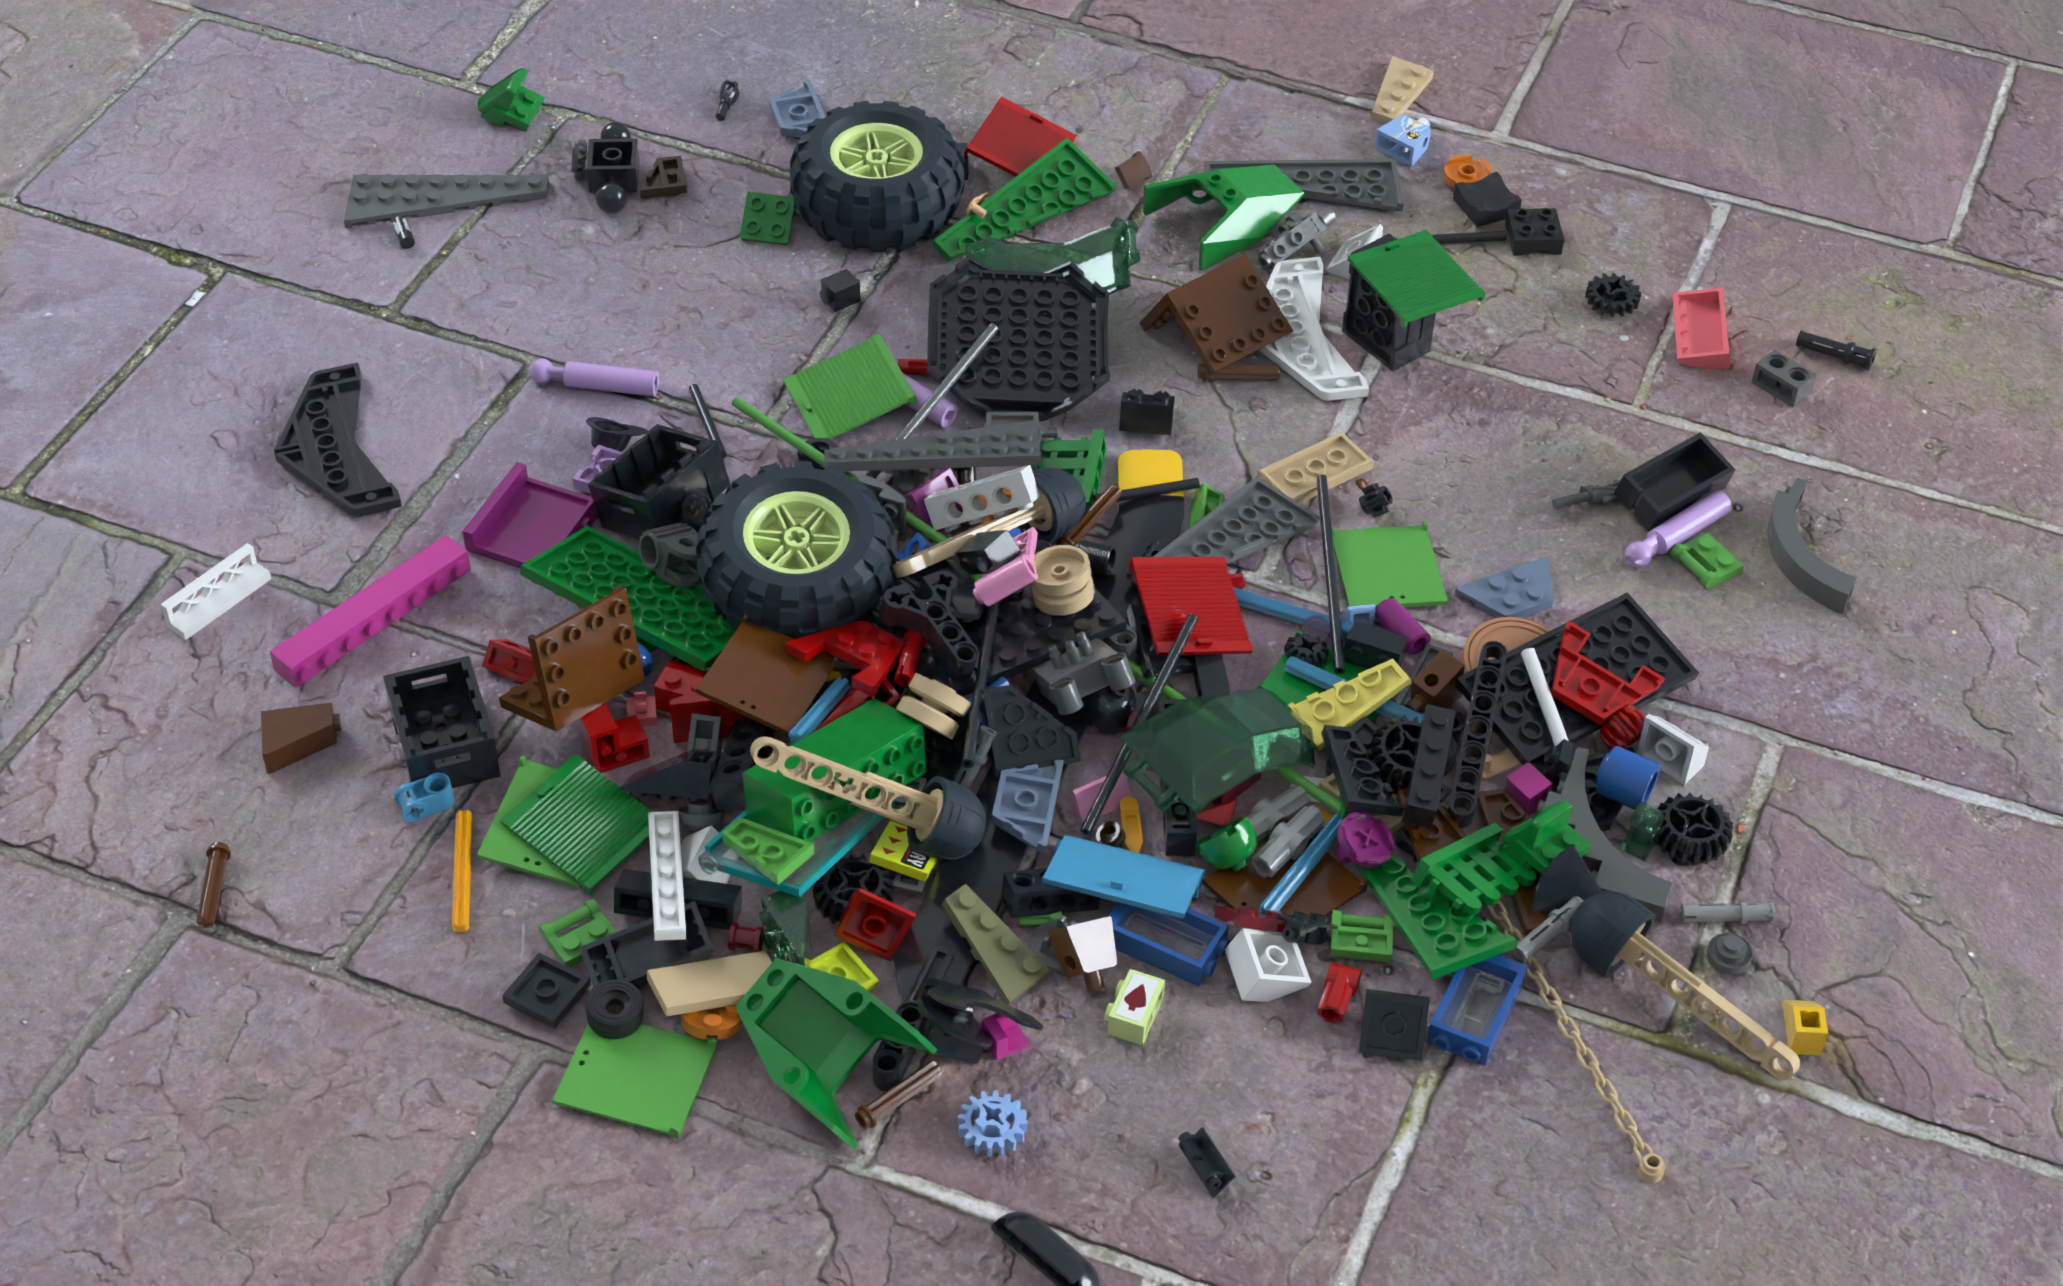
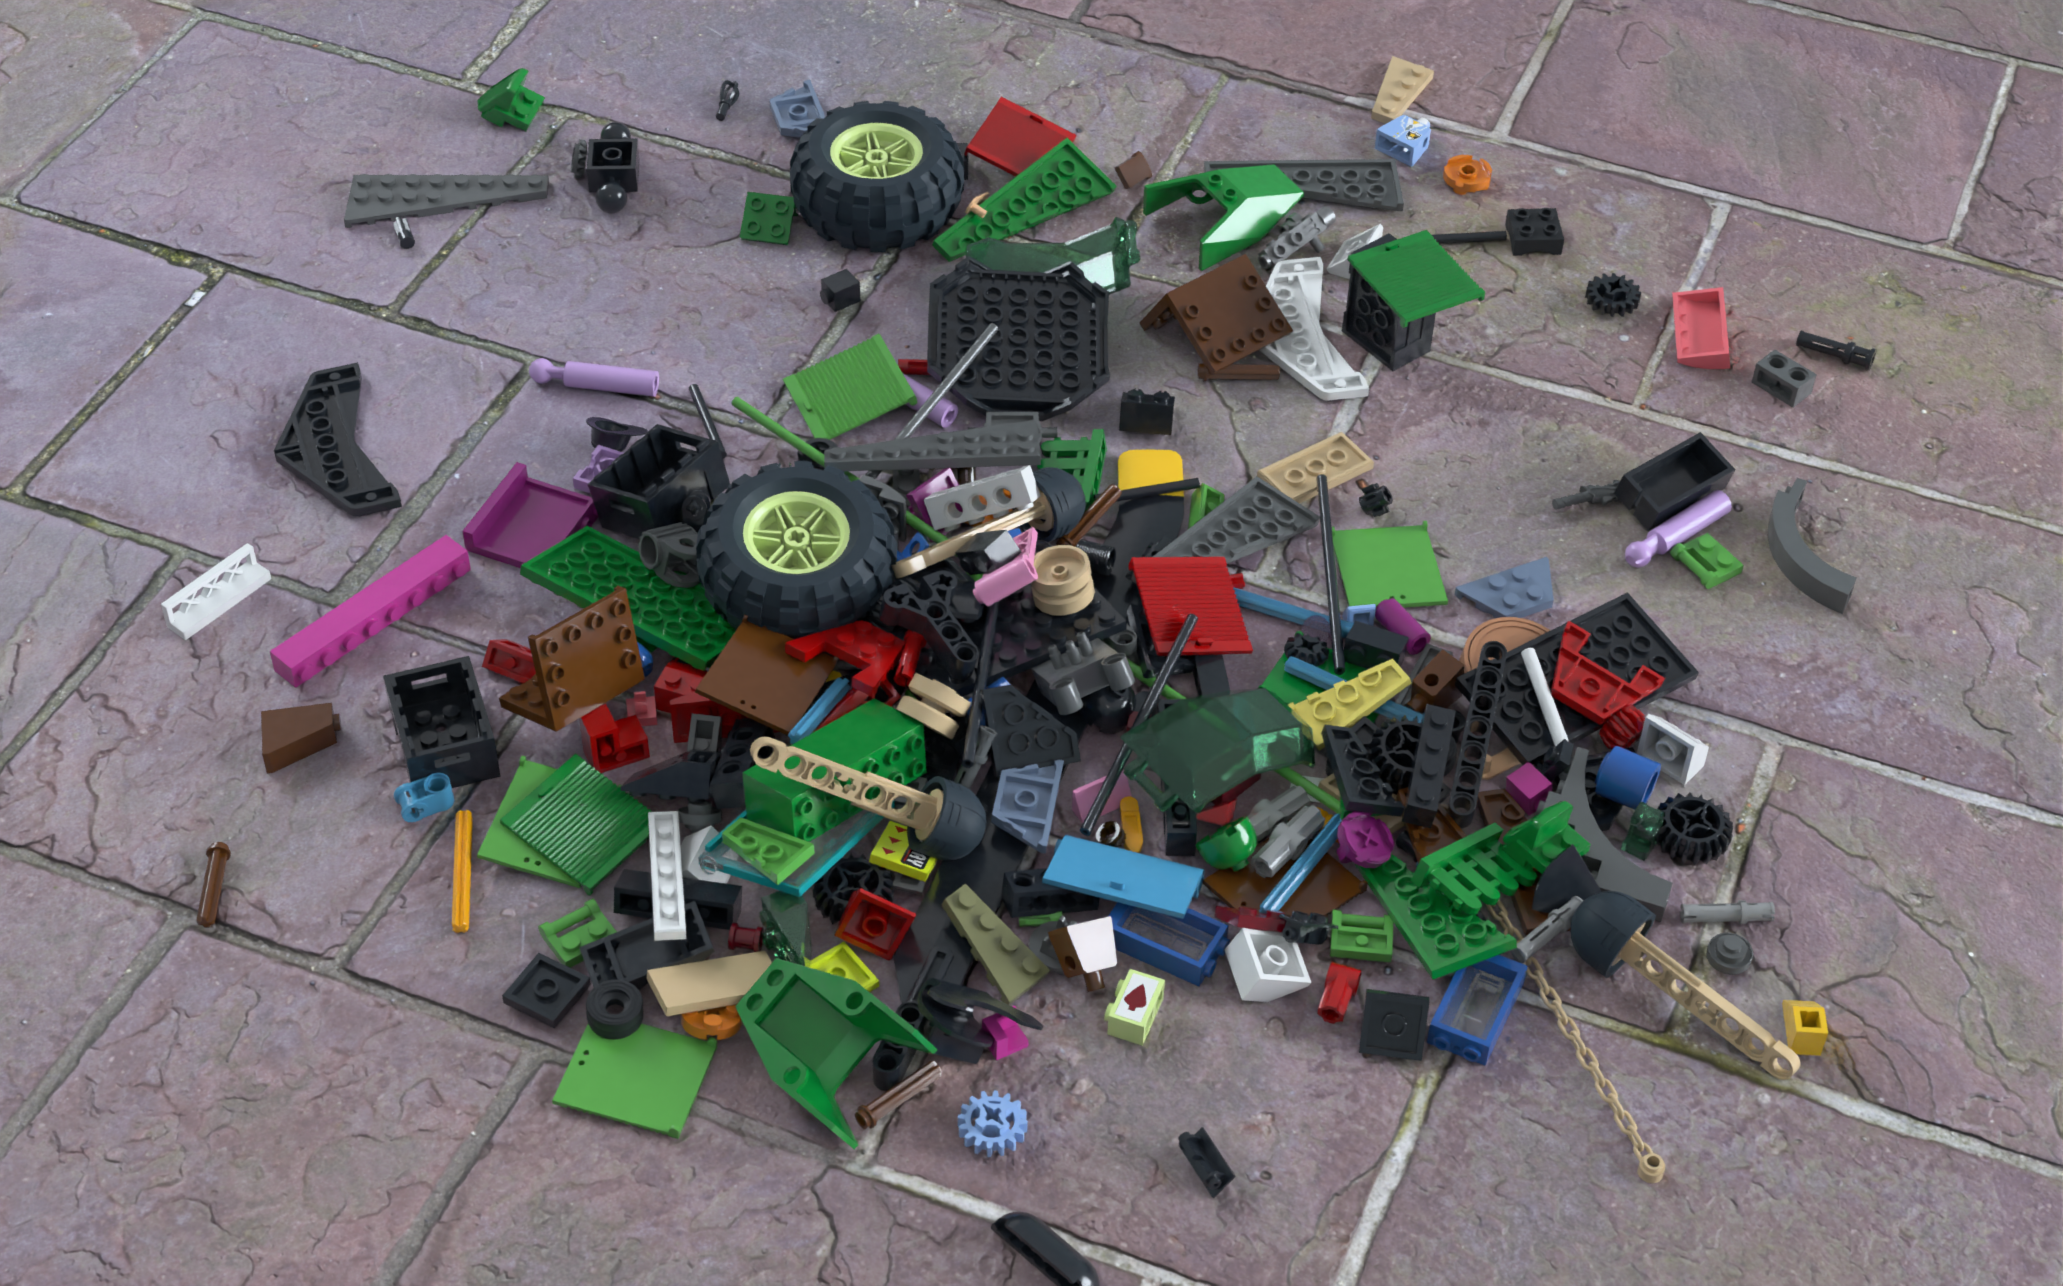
(665, 178): dark brown wing -> none
(1485, 199): black brick -> none

